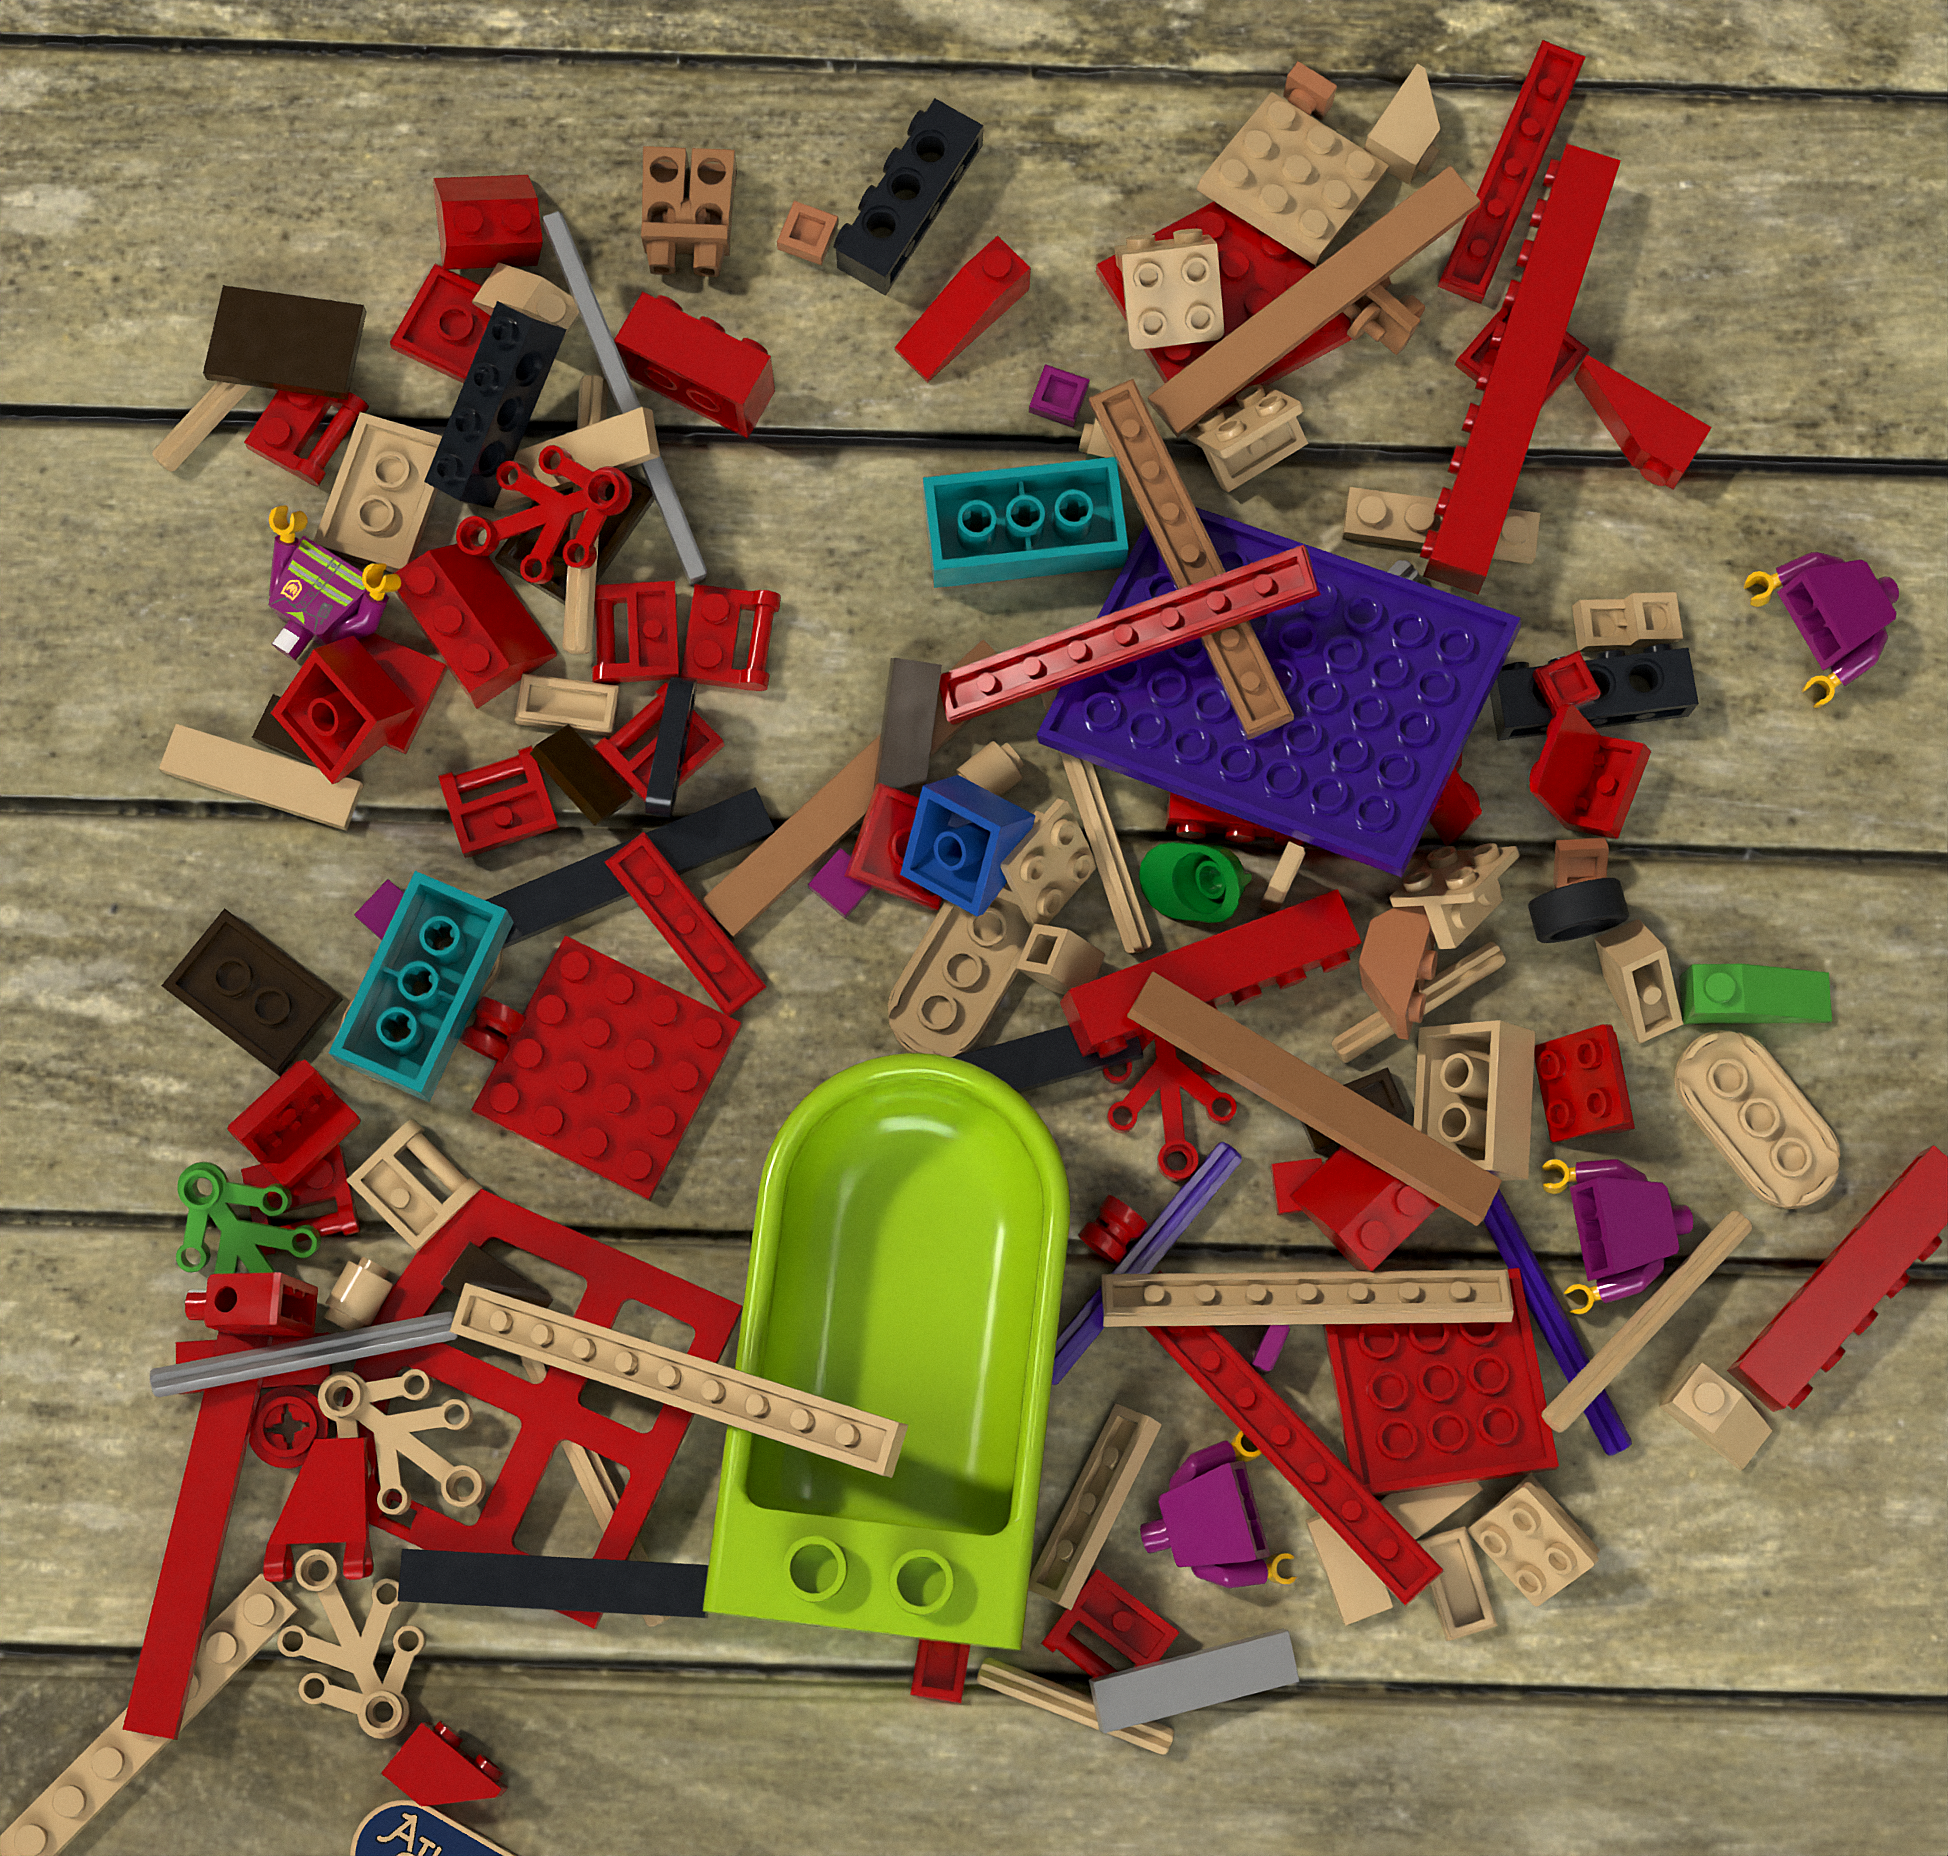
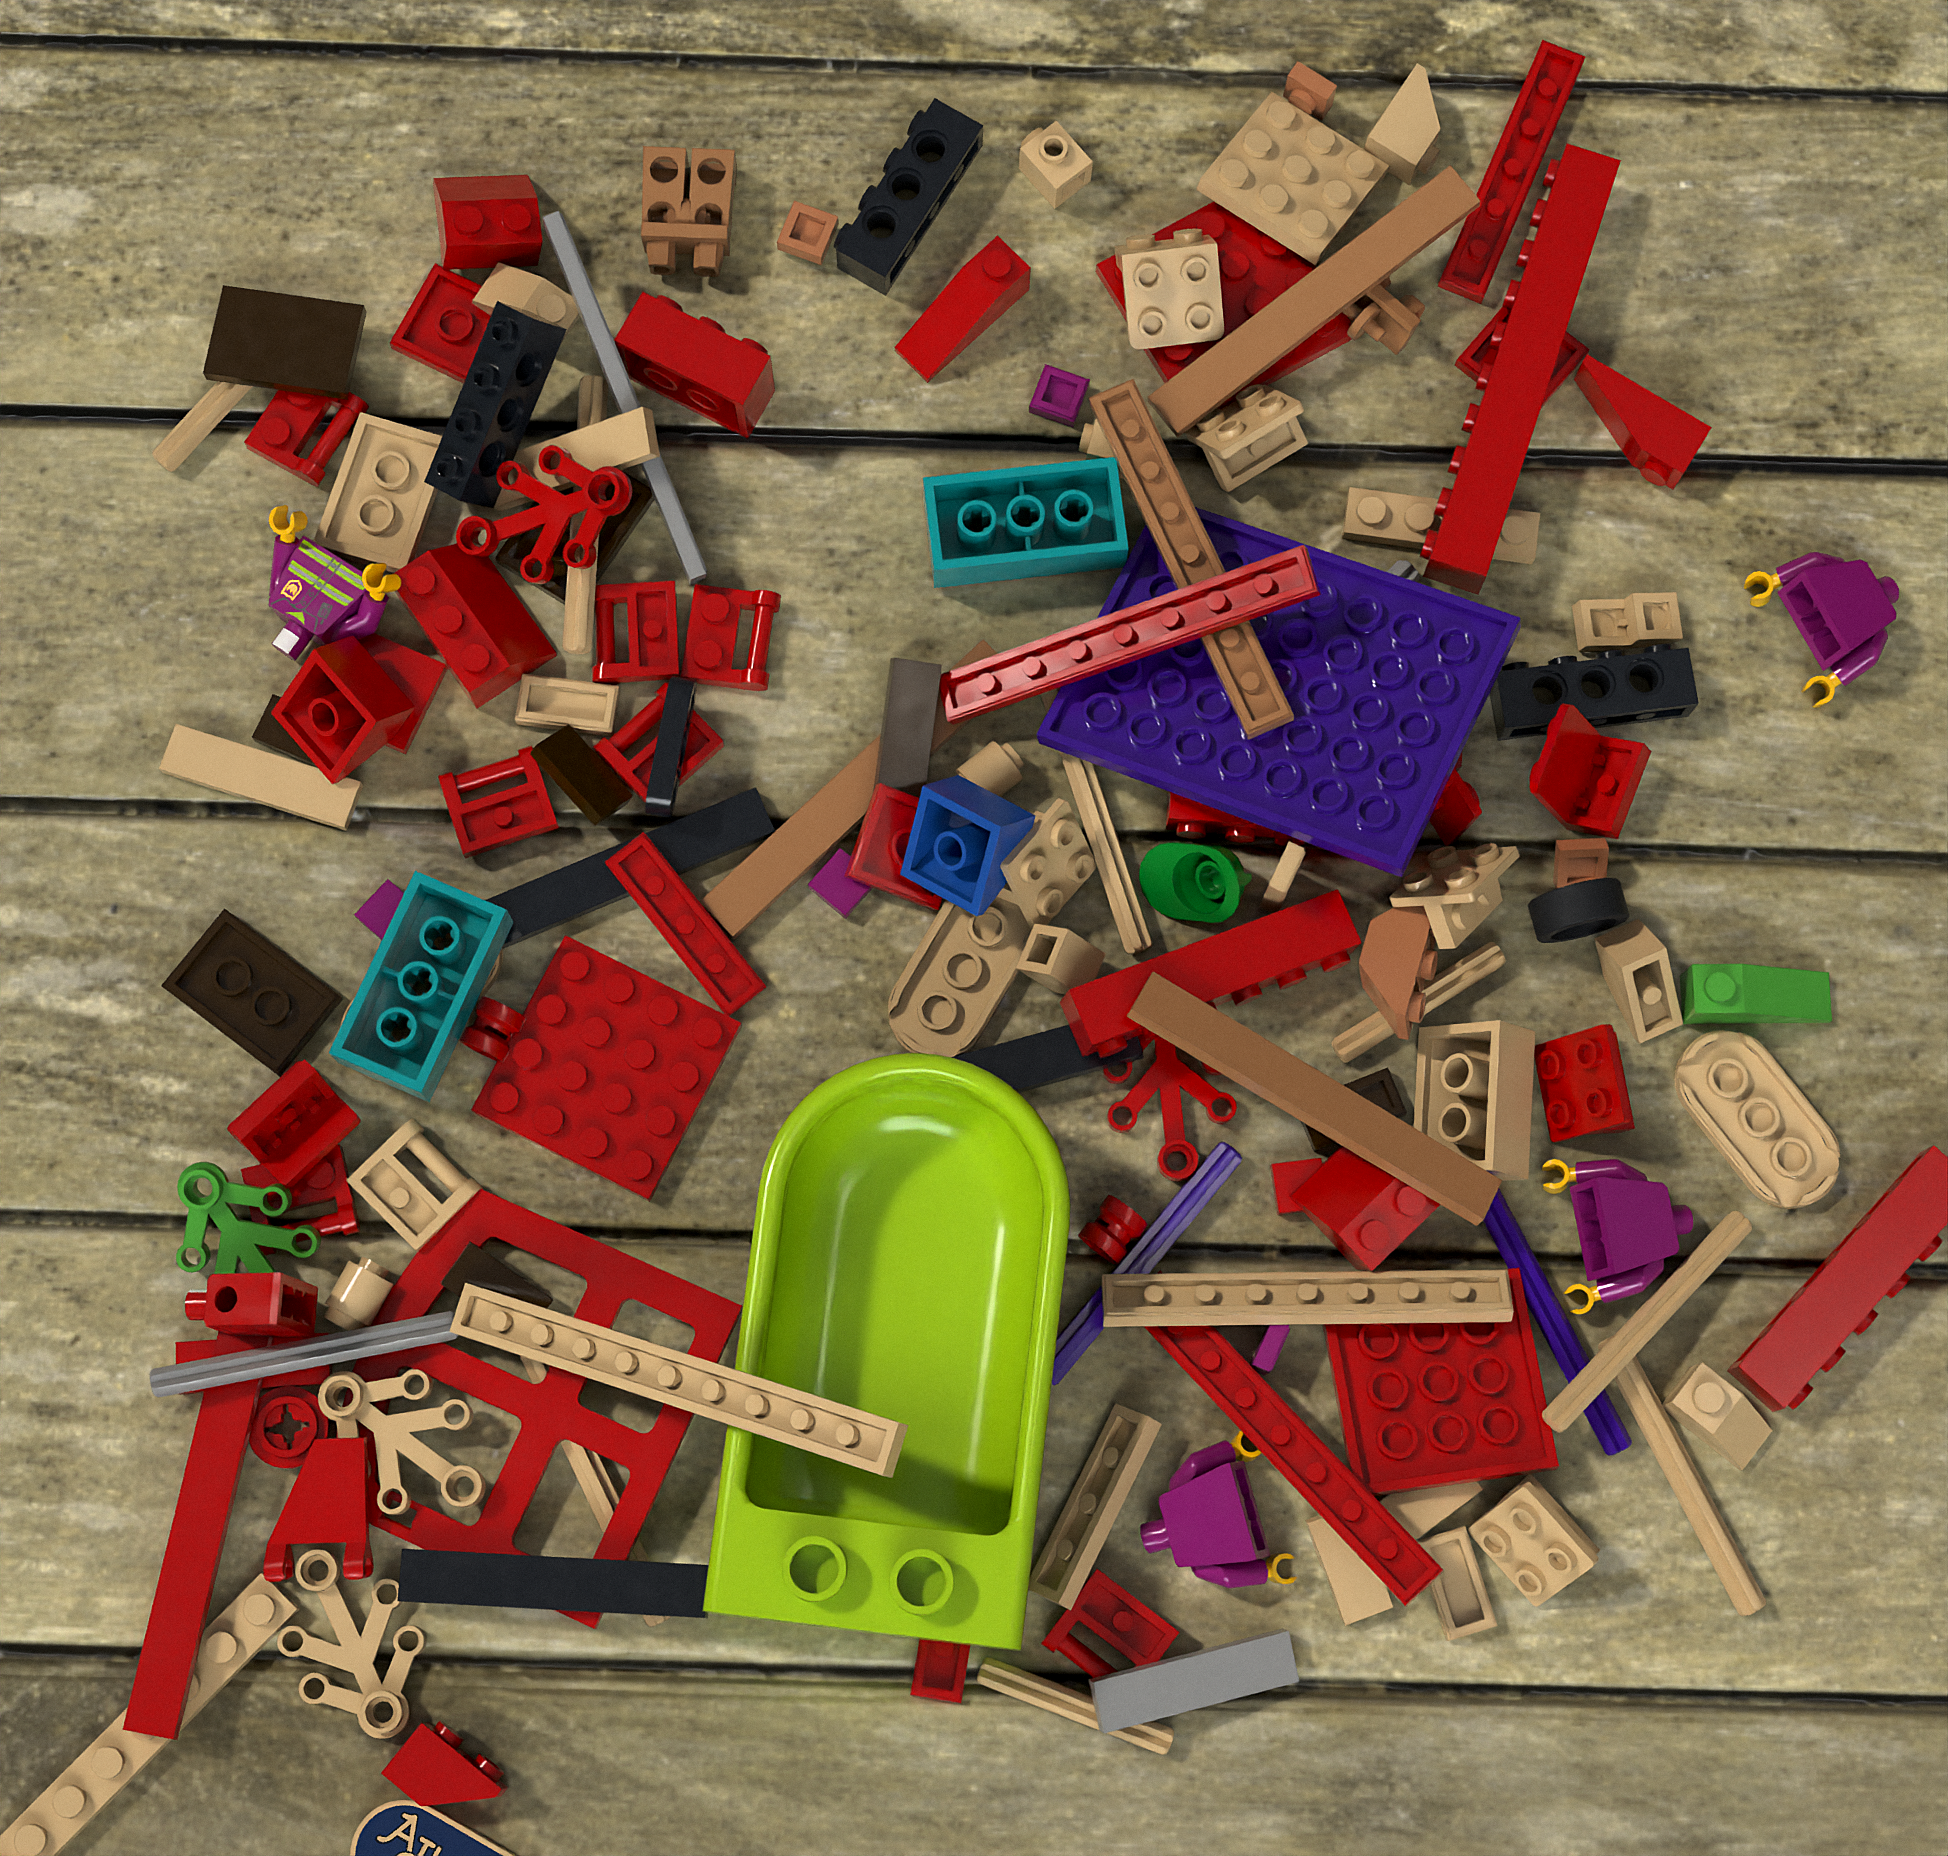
(1054, 163): none -> tan brick
(1566, 682): red tile -> none
(1689, 1488): none -> tan axle

